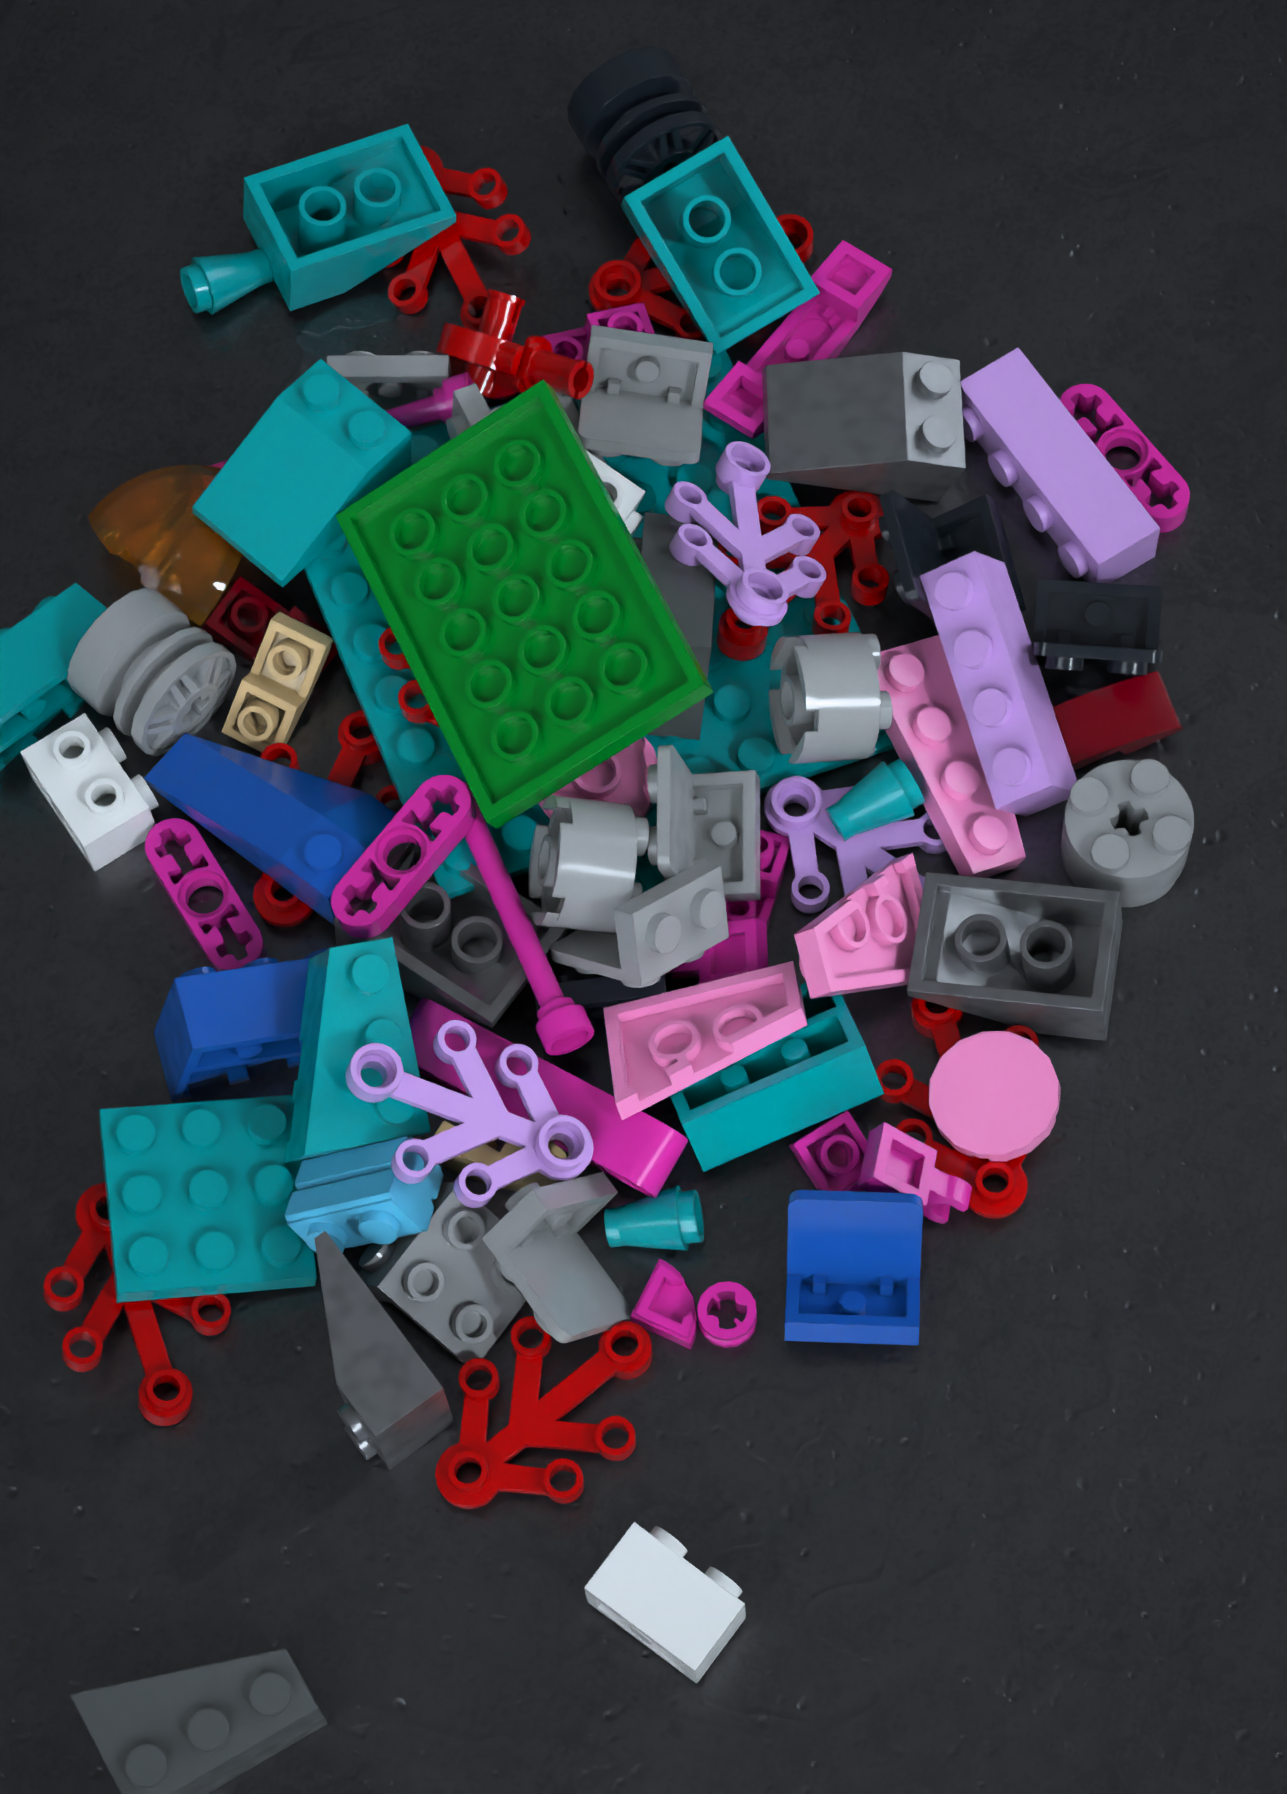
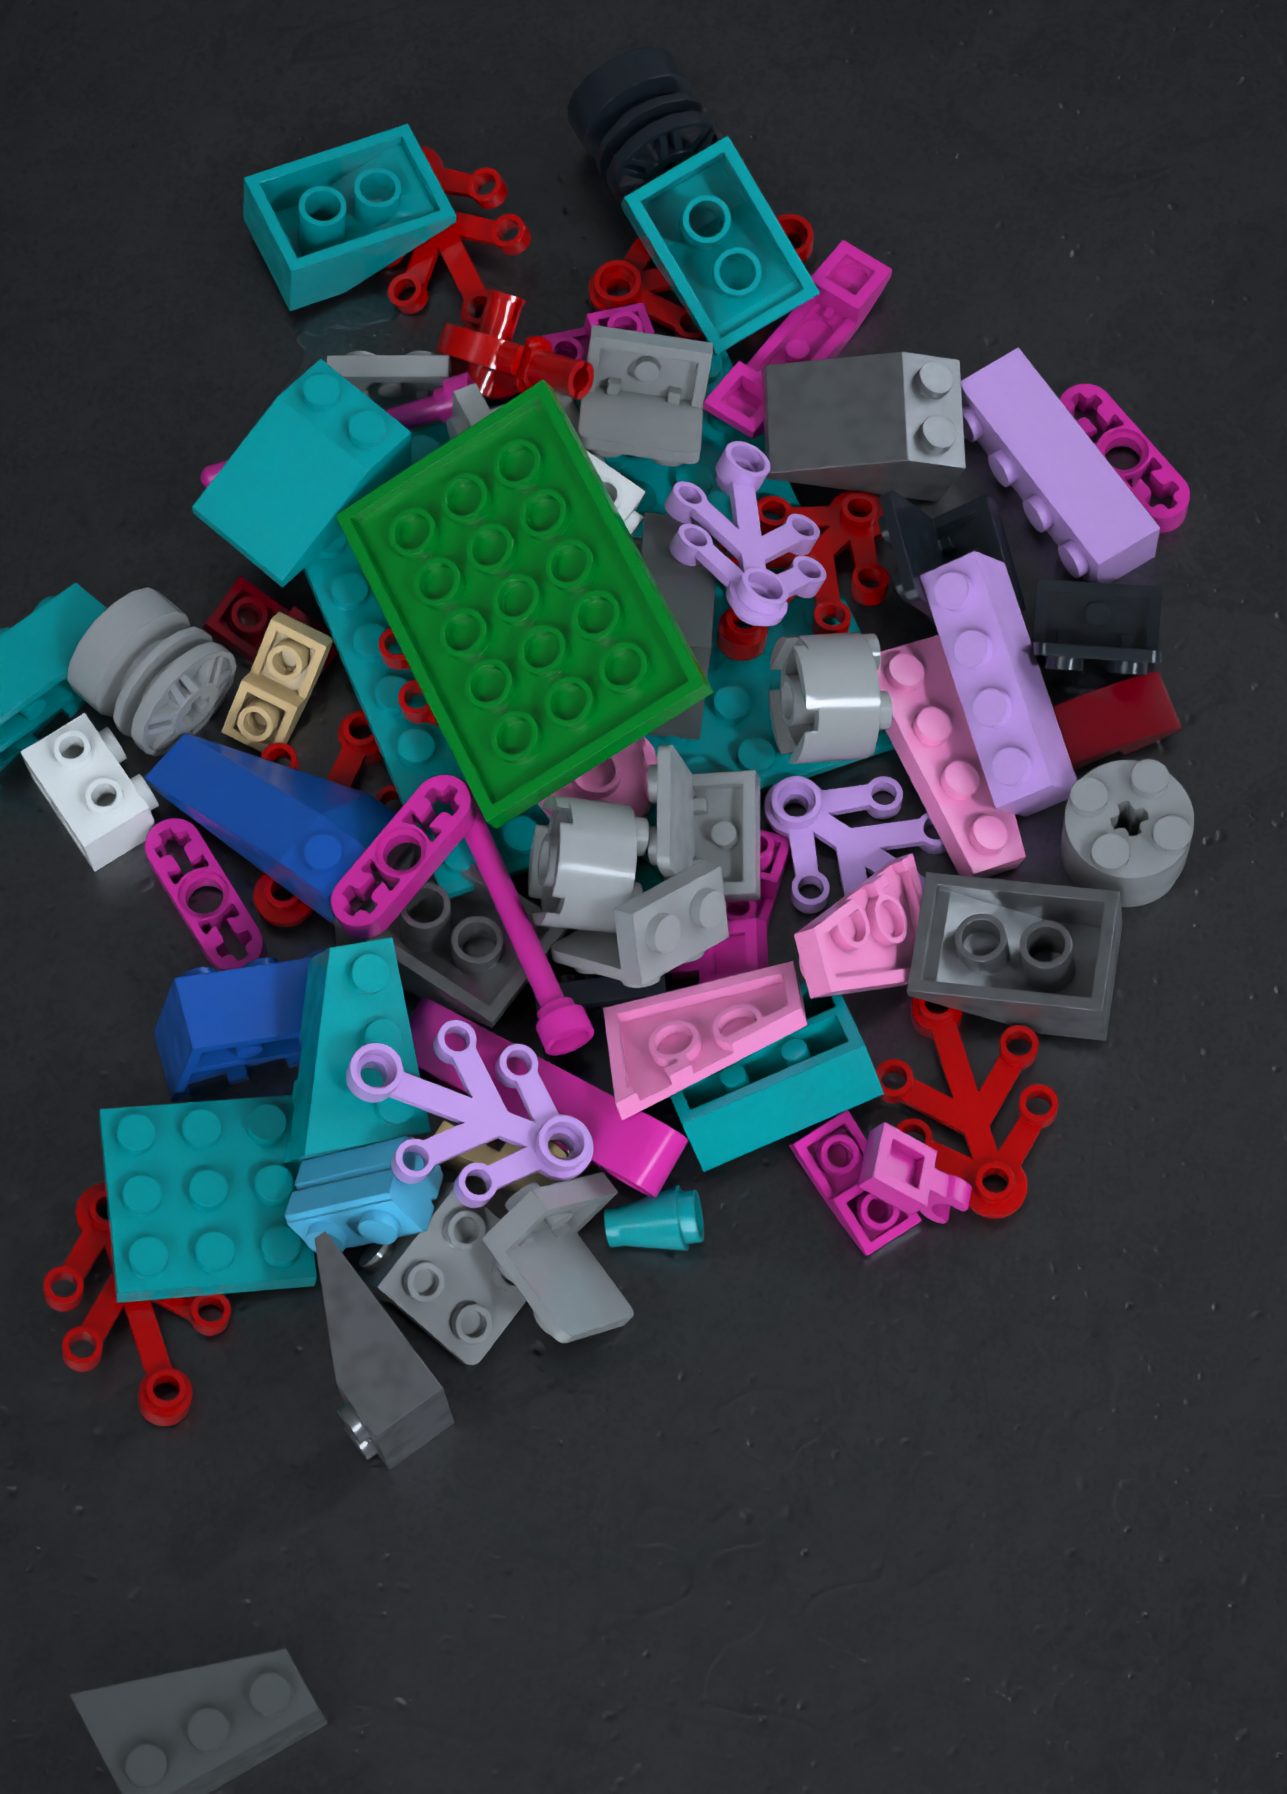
(156, 531): clear orange brick -> none
(224, 278): teal cone -> none
(536, 1420): red plant -> none
(667, 1306): dark pink tile -> none
(667, 1600): white brick -> none
(744, 1305): dark pink bush -> none
(853, 1267): blue bracket -> none
(877, 800): teal cone -> none
(994, 1095): bright pink tile -> none

